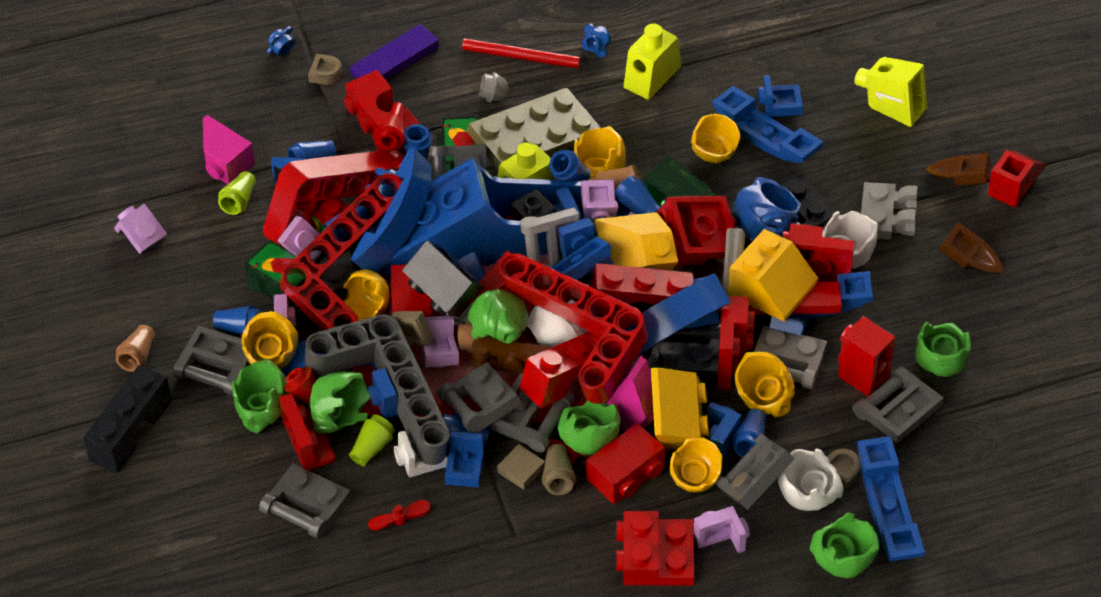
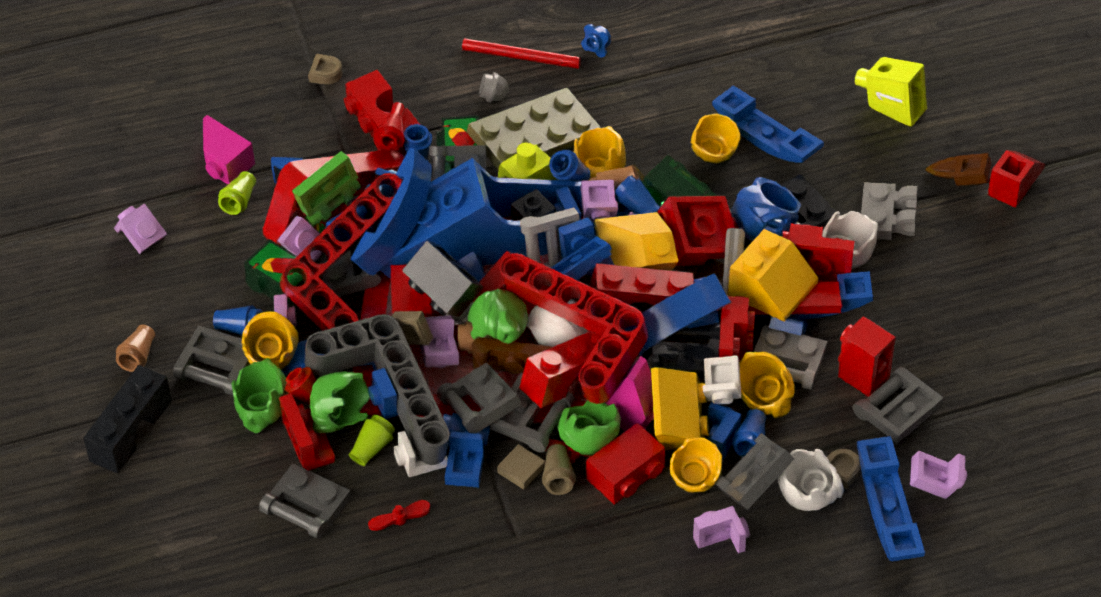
(281, 41): blue plate -> none
(312, 150): blue cone -> none
(327, 189): none -> bright green plate
(367, 293): yellow hair -> none
(397, 54): dark purple tile -> none
(651, 61): neon yellow torso -> none
(655, 550): red plate -> none
(722, 379): none -> white bracket
(780, 100): blue bracket -> none
(845, 546): bright green hair -> none
(937, 475): none -> lavender bracket
(943, 349): bright green hair -> none
(969, 249): reddish brown plate -> none

